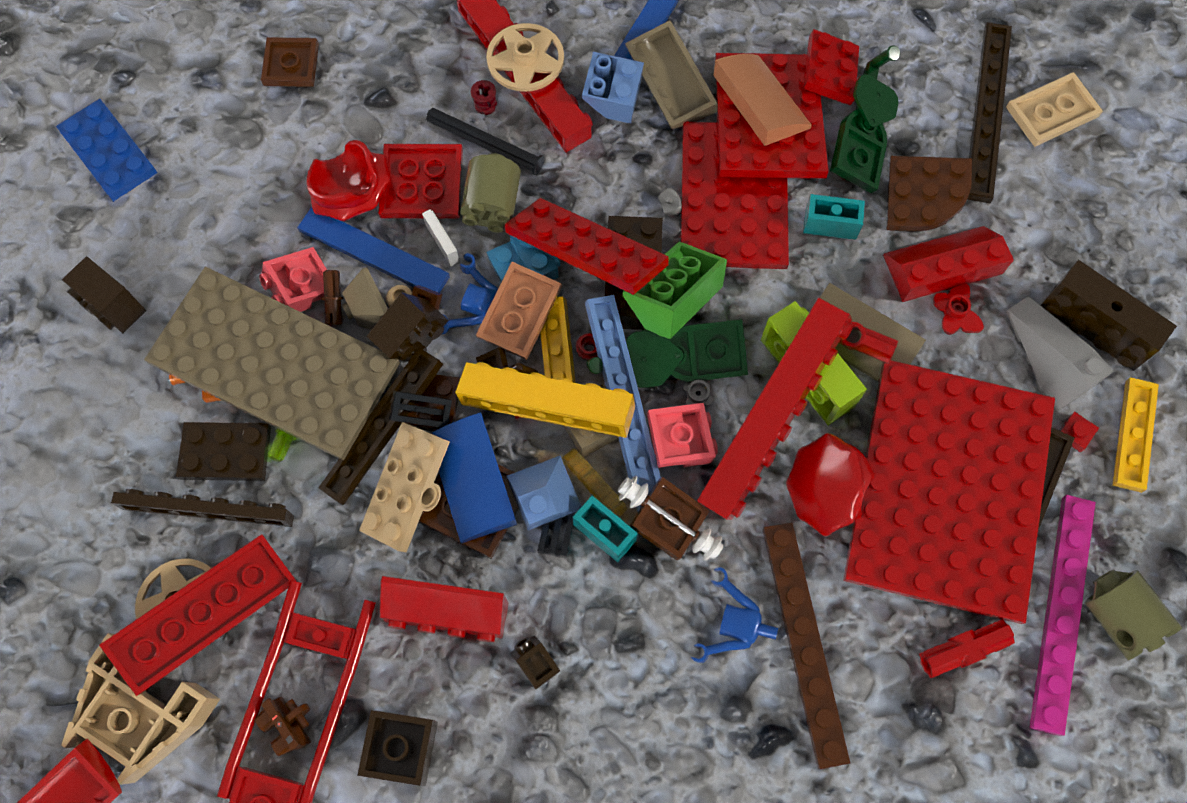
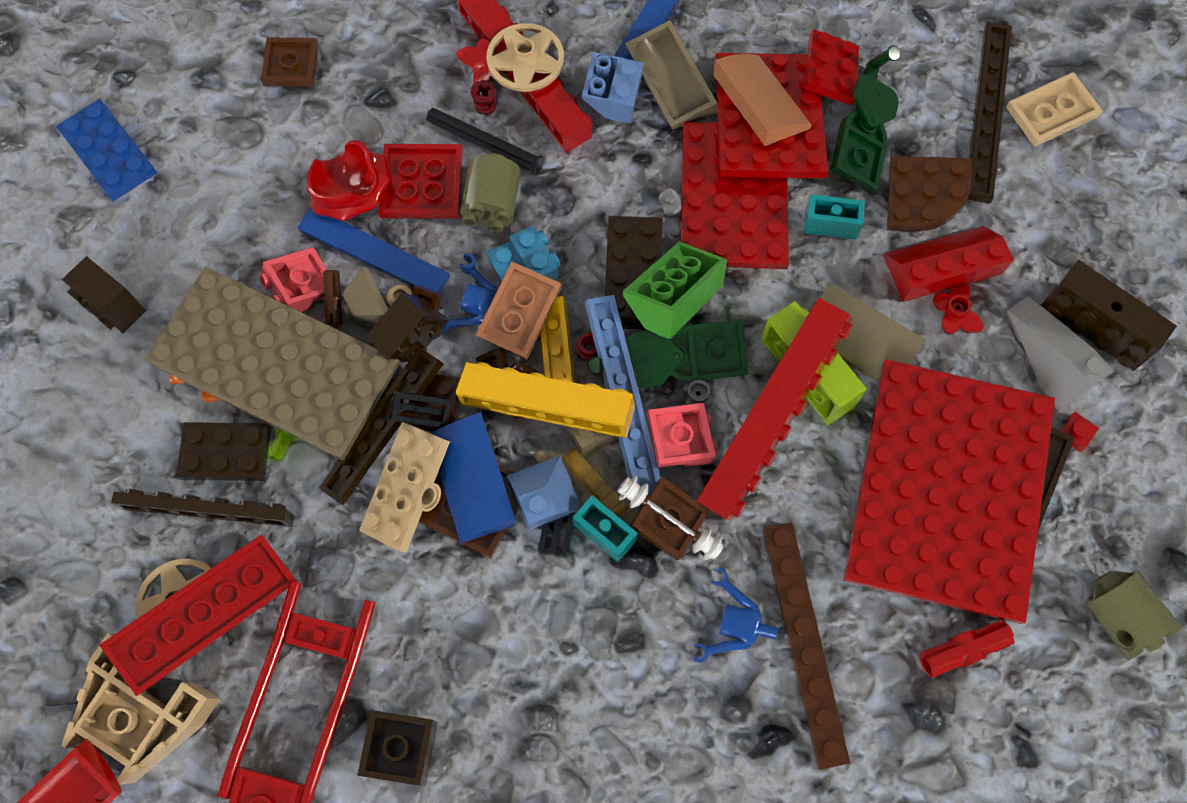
(289, 722): reddish brown hips -> none
(441, 237): white tile -> none
(443, 608): red slope -> none
(477, 60): none -> red animal
(534, 661): dark brown bracket -> none
(587, 245): red plate -> none
(829, 483): red piece -> none
(872, 344): red piece -> none
(1062, 616): dark pink plate -> none
(1135, 435): yellow plate -> none

